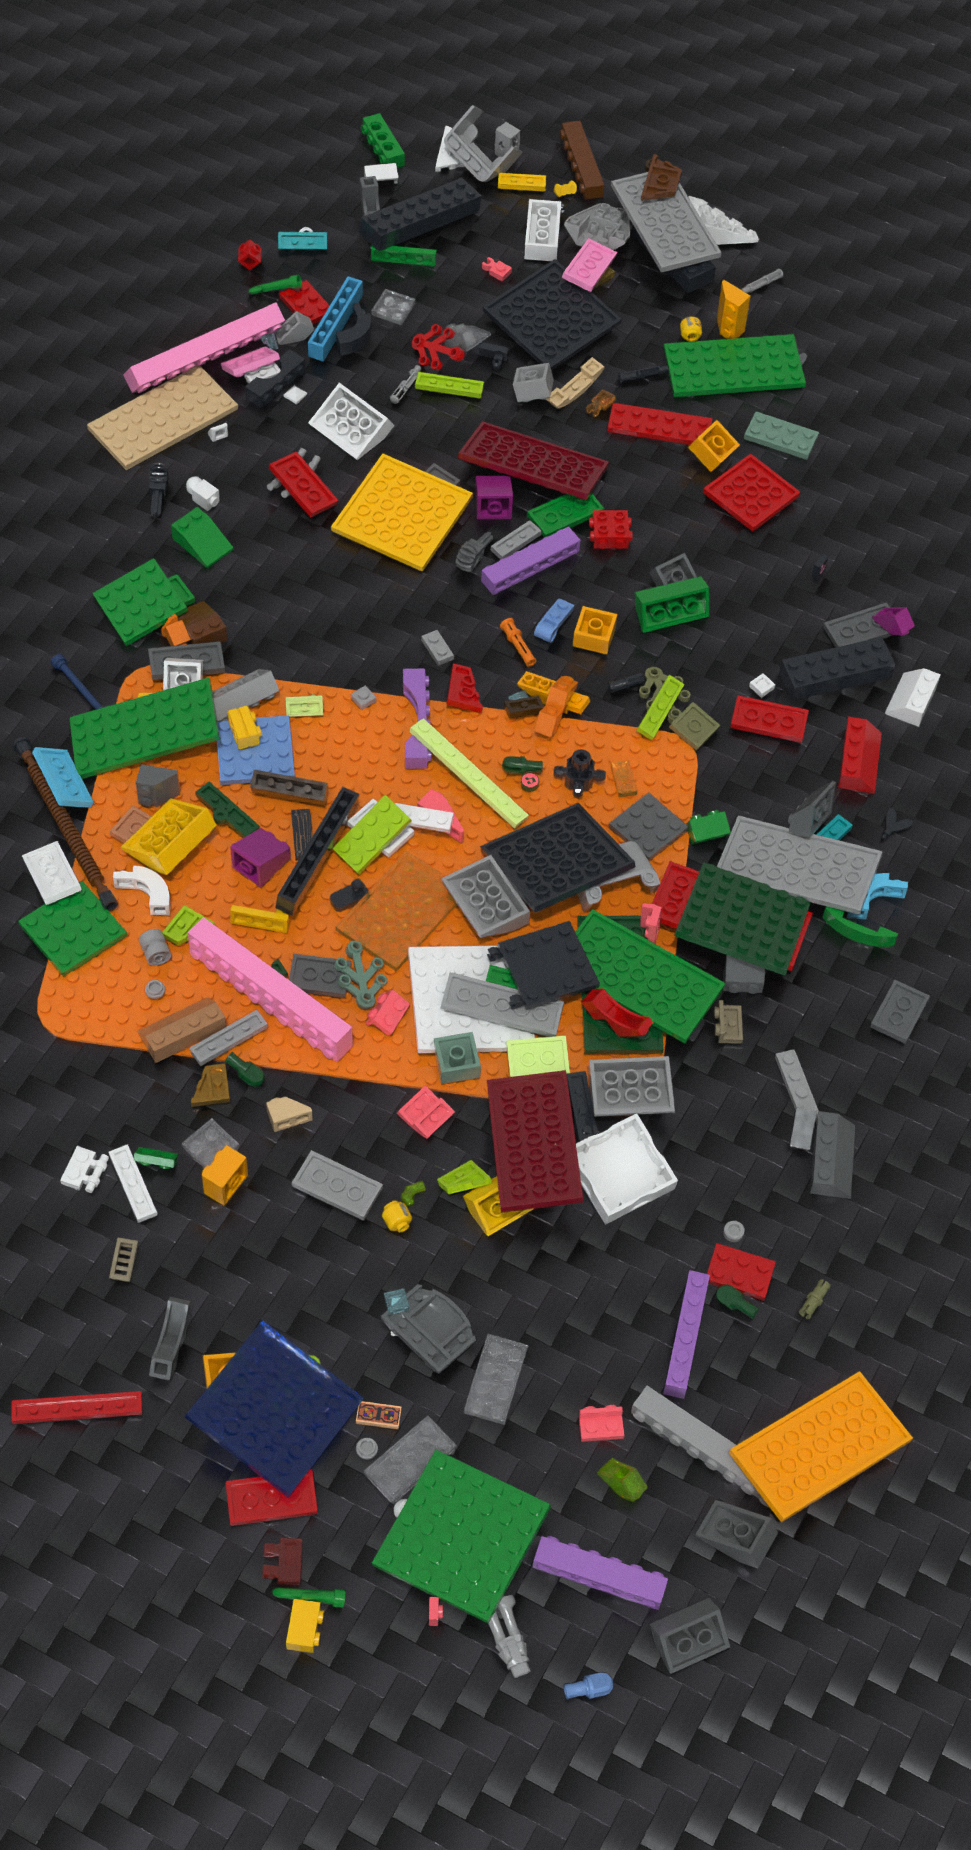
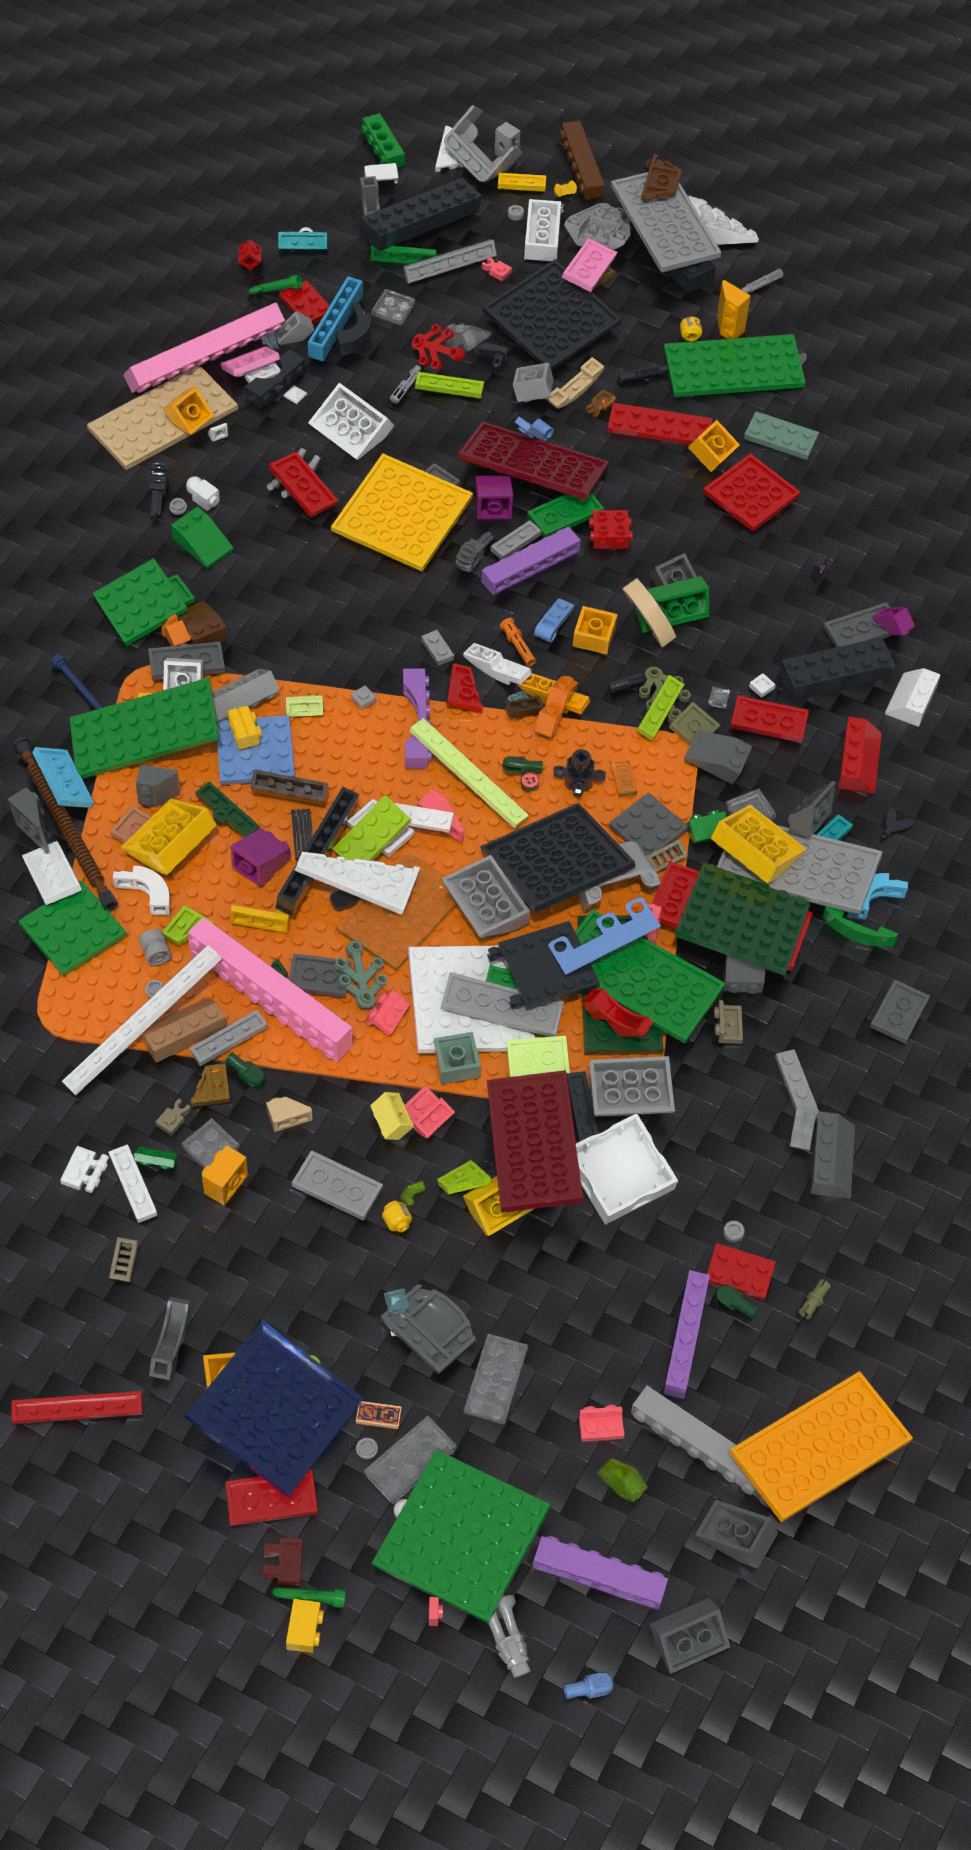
(29, 817): none -> dark grey slope
(141, 1020): none -> white plate
(172, 1119): none -> dark tan plate
(178, 506): none -> light grey plate
(188, 410): none -> light orange slope
(367, 879): none -> white wing
(392, 1116): none -> light yellow brick
(450, 261): none -> light grey tile
(495, 665): none -> white slope
(515, 212): none -> light grey tile
(538, 428): none -> medium blue plate
(611, 939): none -> medium blue piece
(650, 611): none -> tan slope
(682, 854): none -> dark tan slope
(718, 754): none -> dark grey slope
(719, 697): none -> clear plate
(752, 798): none -> clear tile
(757, 843): none -> yellow slope

